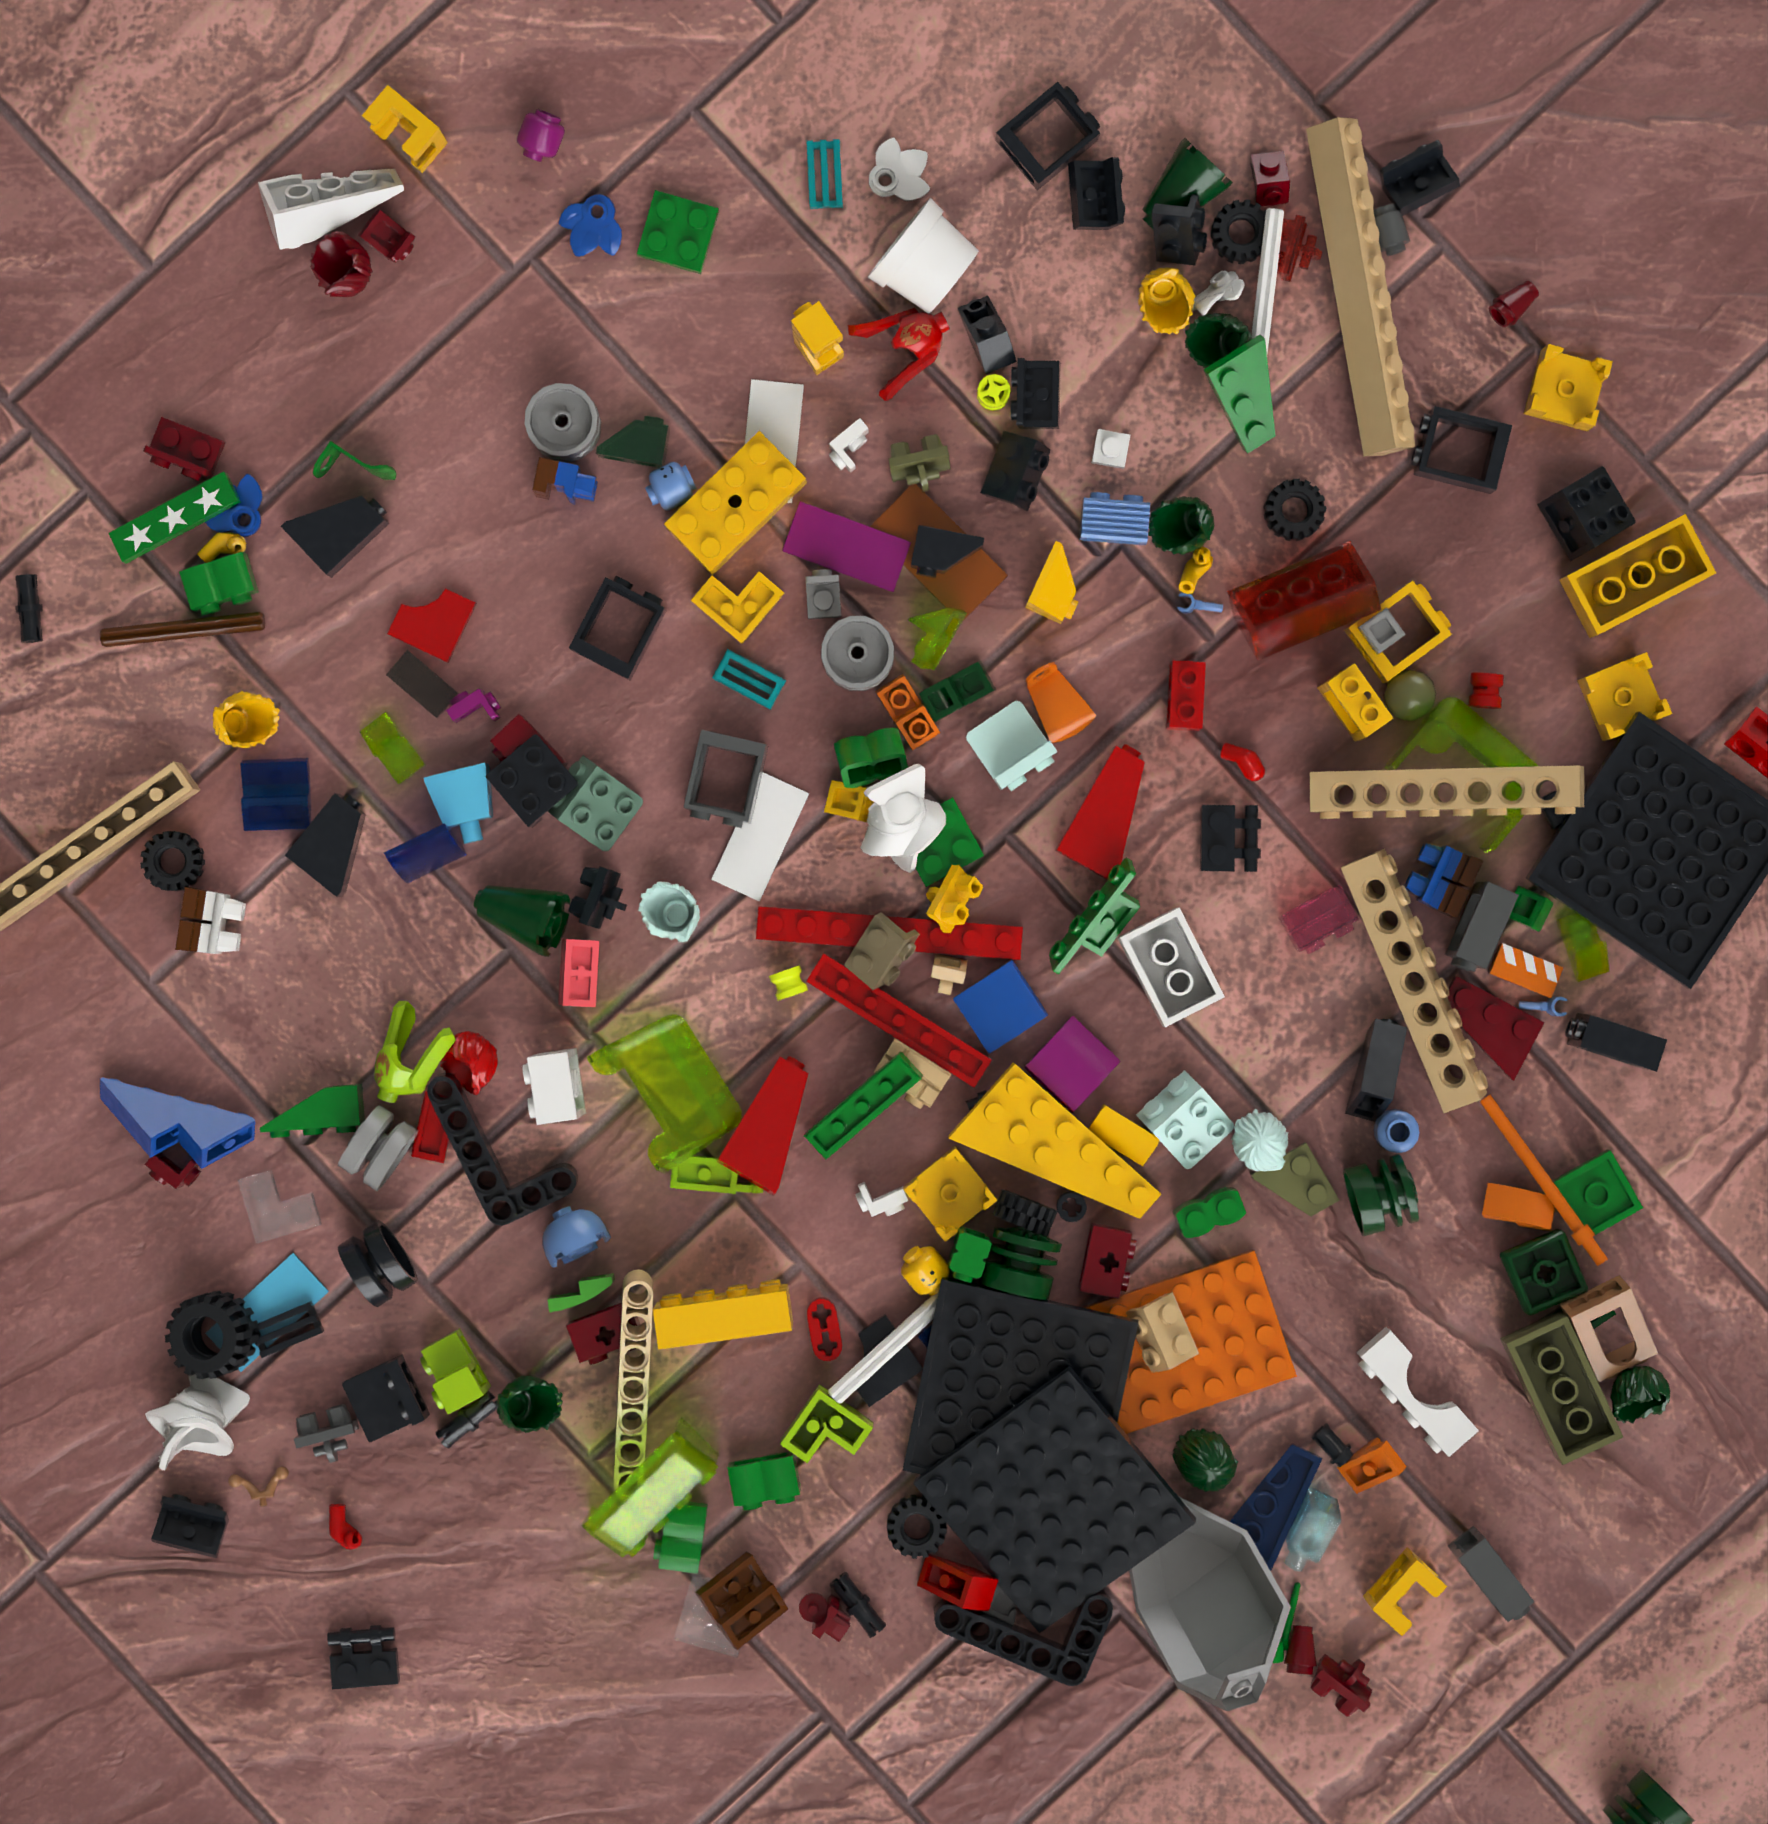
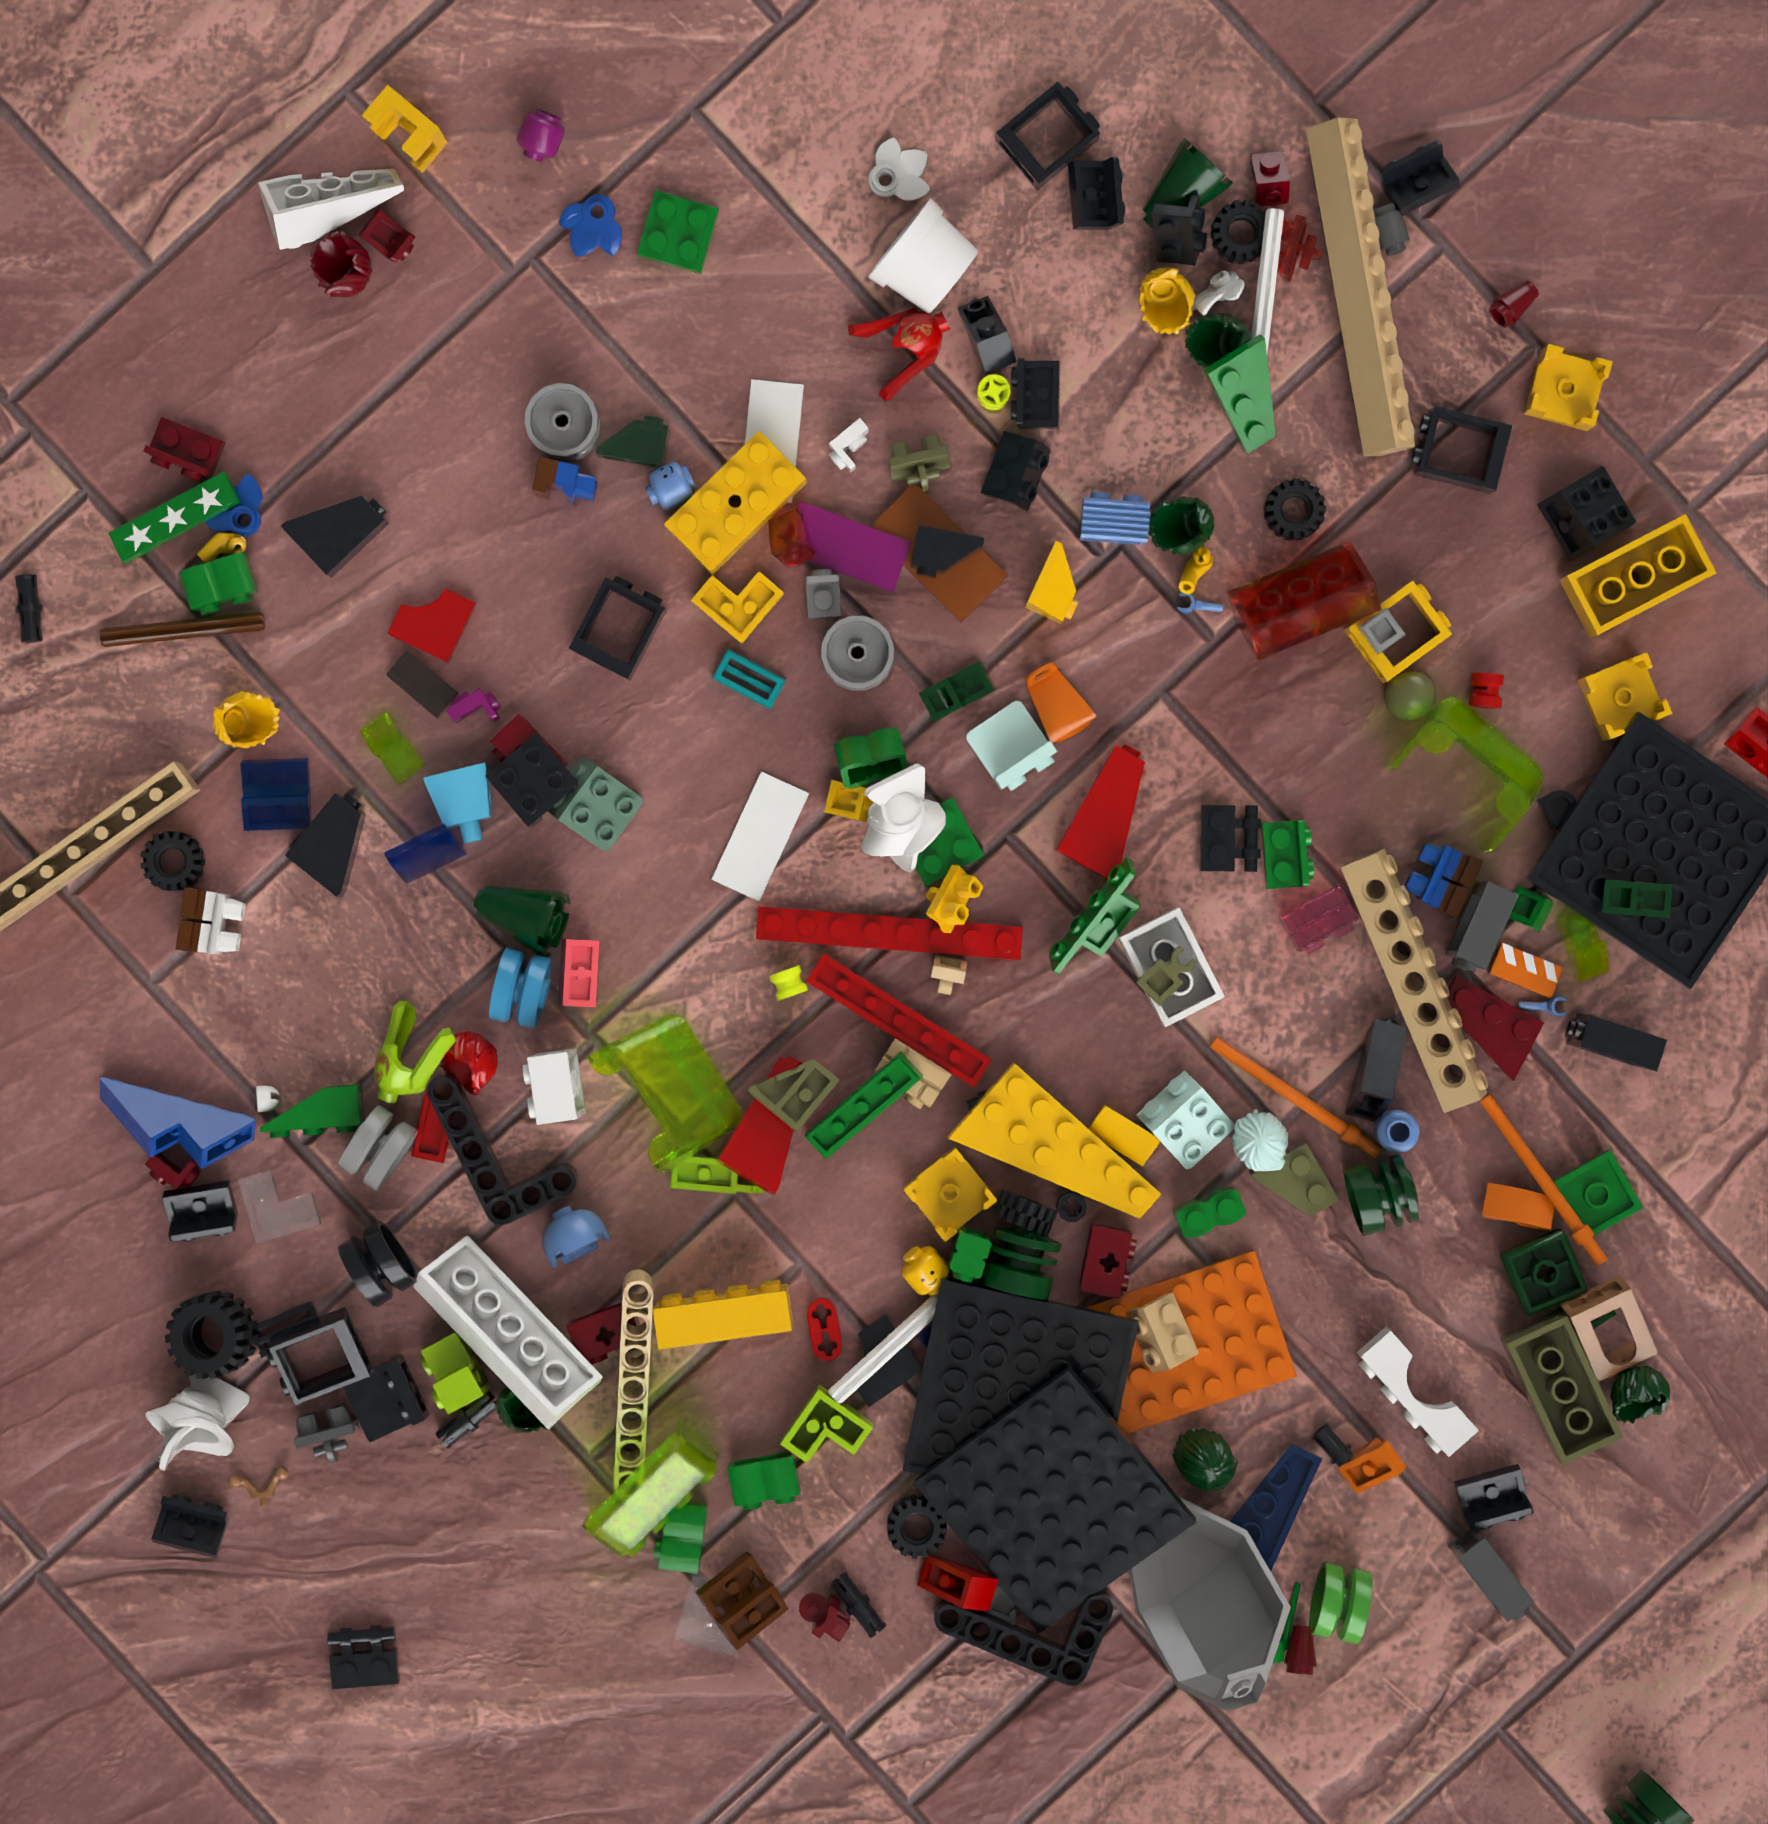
(200, 1211): none -> black bracket
(264, 1101): none -> white hinge
(279, 1292): medium azure piece -> none
(341, 1530): red arm -> none
(357, 1369): none -> black window
(382, 471): green piece -> none
(507, 1331): none -> white arch
(516, 987): none -> dark azure wheel
(588, 1287): bright green slope -> none
(602, 897): black hips -> none
(669, 911): light aqua hair -> none
(733, 744): dark grey window -> none
(788, 539): none -> clear red bracket
(795, 1092): none -> olive wing
(817, 336): yellow arch -> none
(823, 145): teal tile -> none
(881, 952): dark tan bracket -> none
(889, 1203): white bracket -> none
(907, 712): orange slope -> none
(940, 630): clear neon green slope -> none
(1000, 1006): blue slope -> none
(1072, 1064): magenta slope -> none
(1110, 448): white plate -> none
(1162, 980): none -> olive plate
(1185, 695): red brick -> none
(1246, 760): red arm -> none
(1286, 854): none -> green bracket
(1312, 1529): clear light blue torso -> none
(1327, 785): tan brick -> none
(1340, 1603): none -> bright green wheel
(1345, 1680): dark red hips -> none
(1347, 699): yellow window -> none
(1348, 1132): none -> orange bar
(1395, 1584): yellow panel -> none
(1493, 1498): none -> black bracket
(1637, 898): none -> dark green slope

